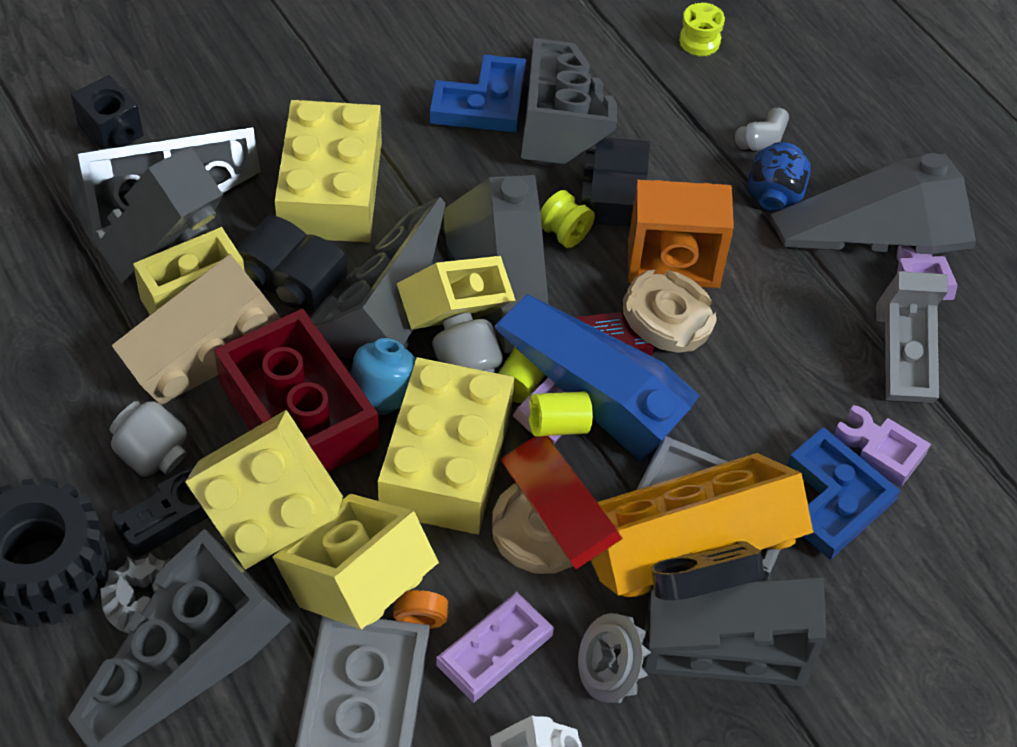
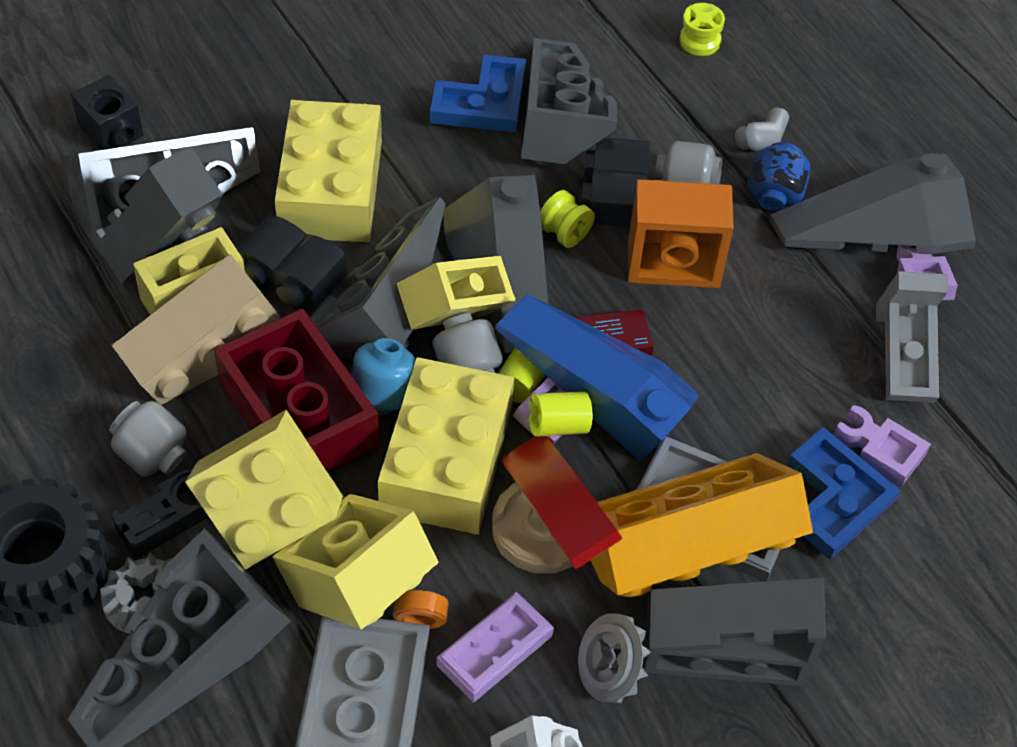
(669, 311): tan tile -> none
(689, 163): none -> light grey head
(707, 572): black piece -> none

